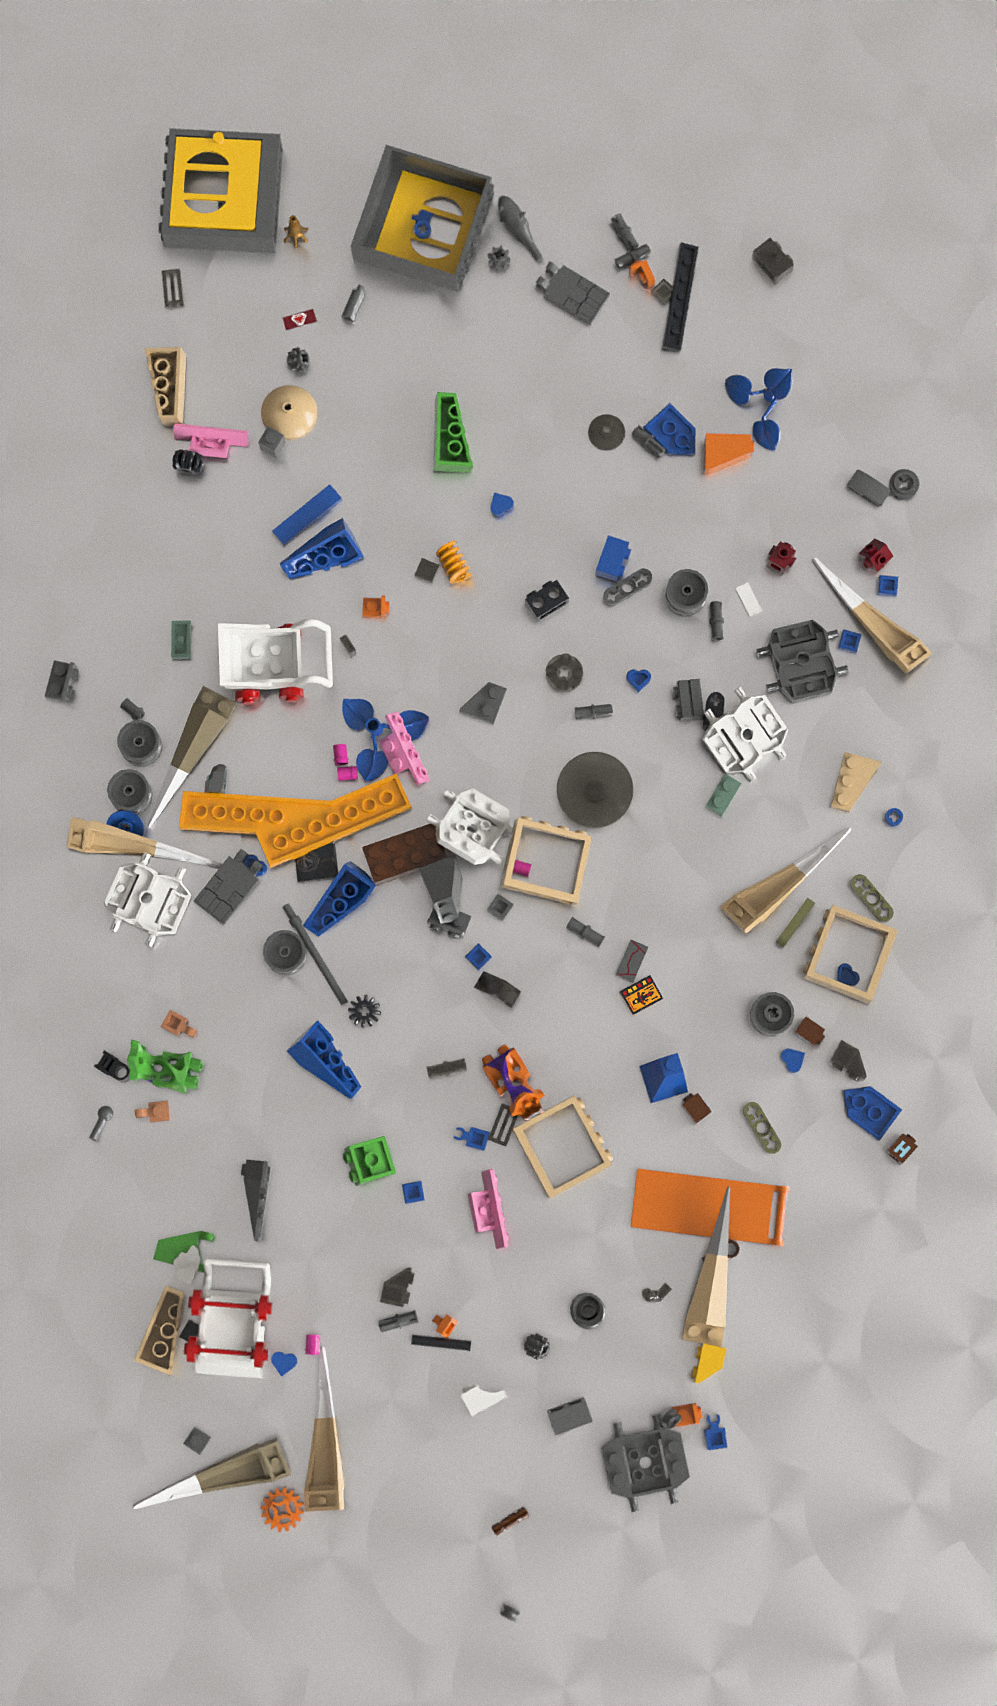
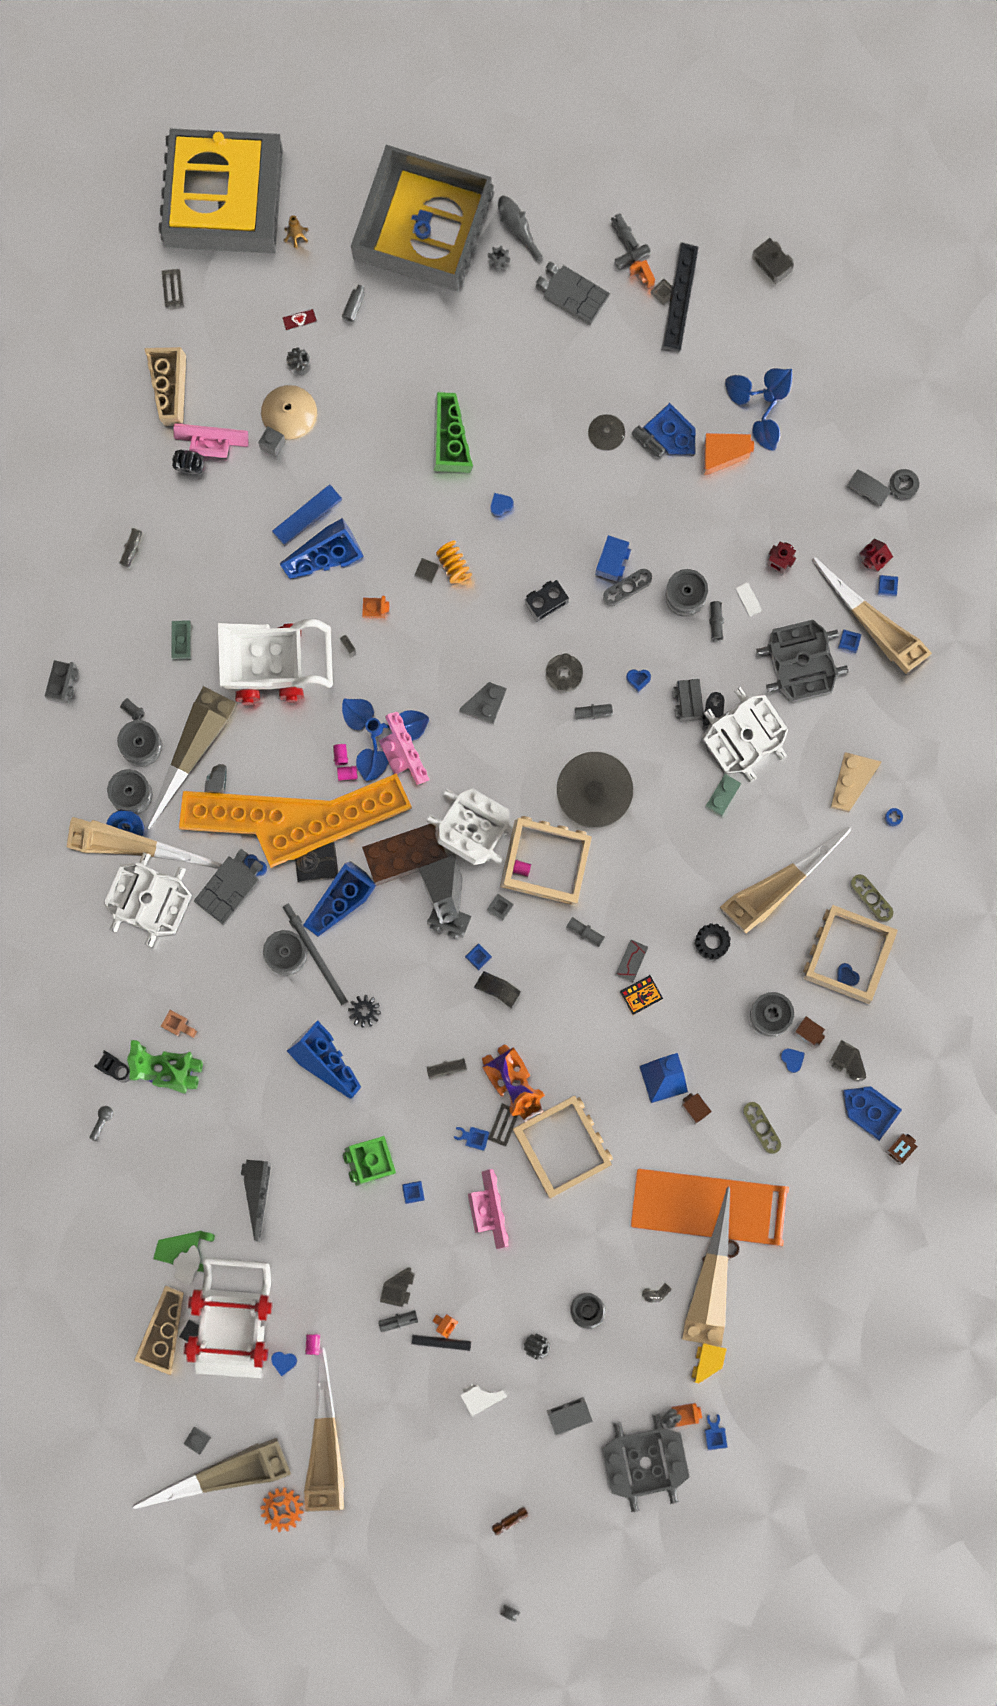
(131, 547): none -> clear smoke pin
(156, 1112): nougat plate -> none
(716, 930): none -> black tyre
(795, 922): olive beam -> none

